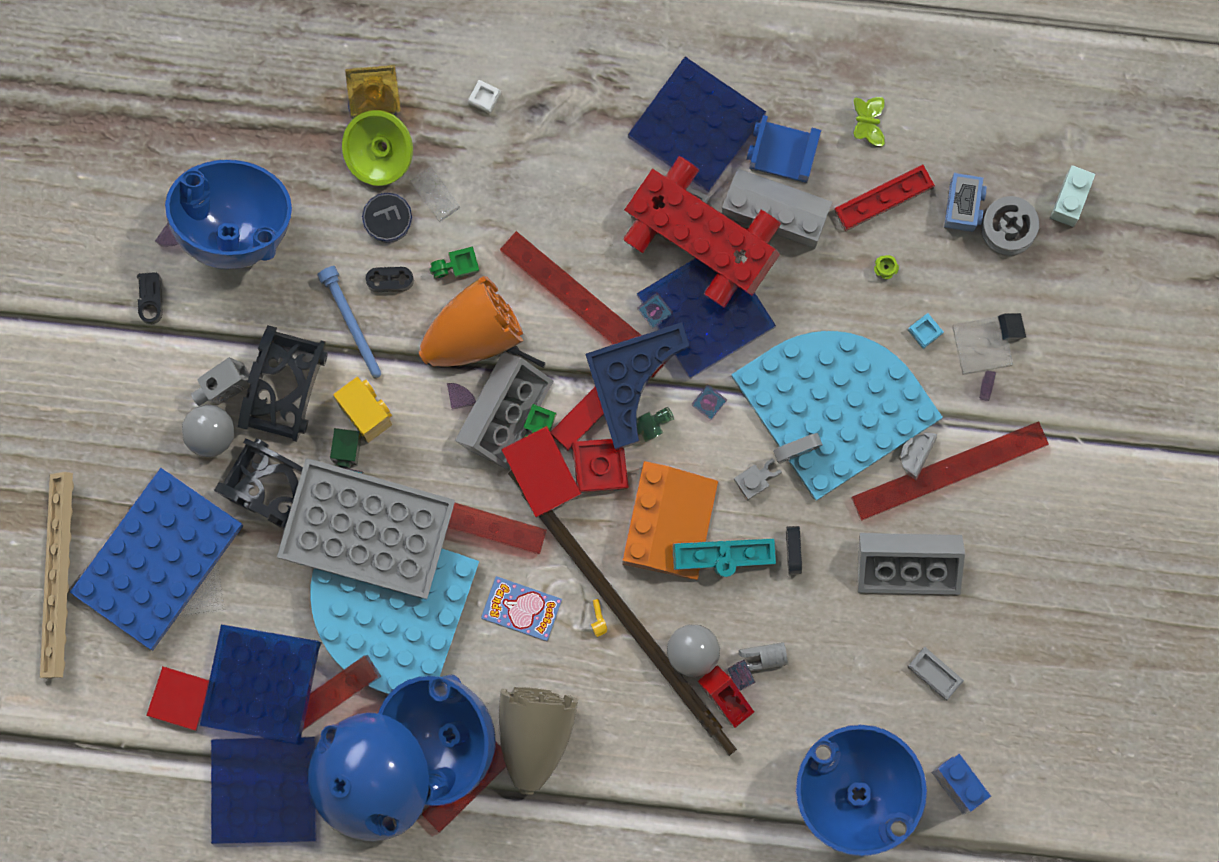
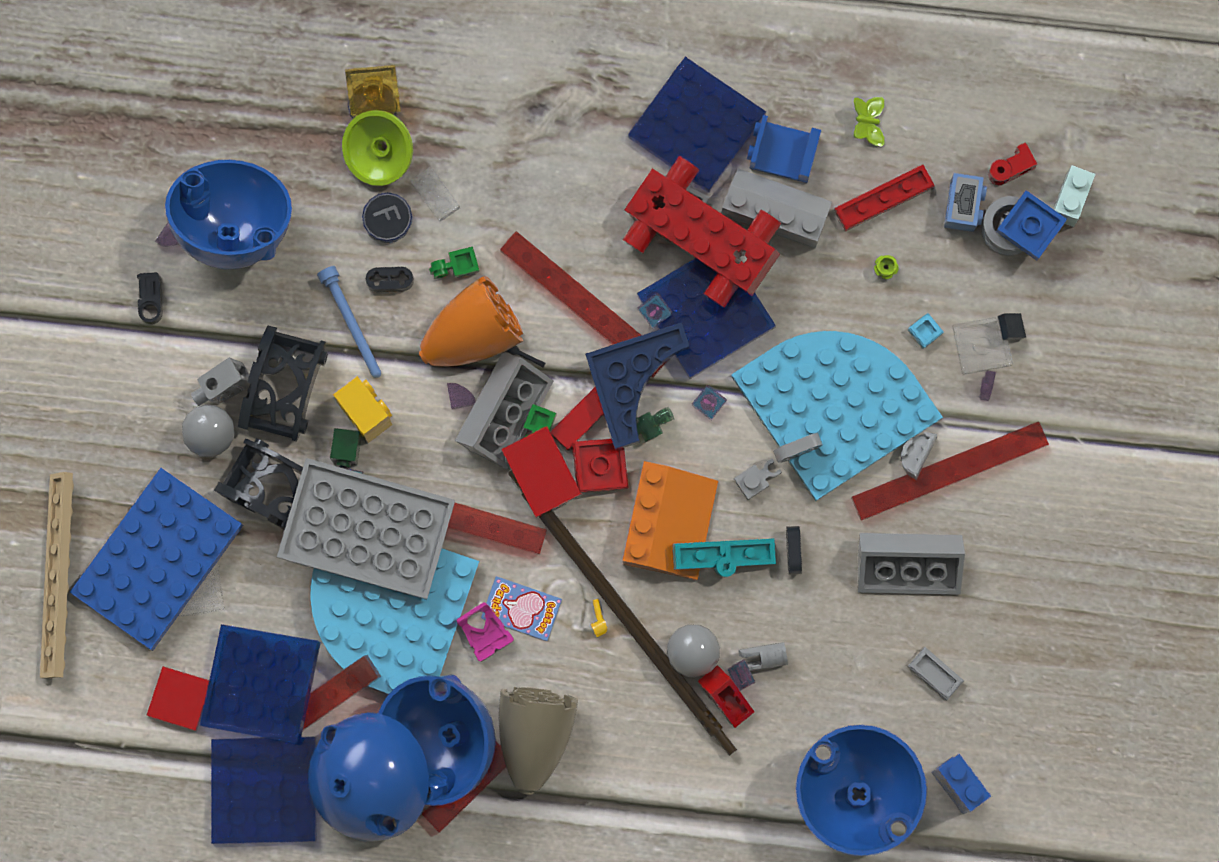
(484, 96): white tile -> none
(488, 639): none -> dark pink piece
(1007, 170): none -> red leg
(1031, 225): none -> blue tile

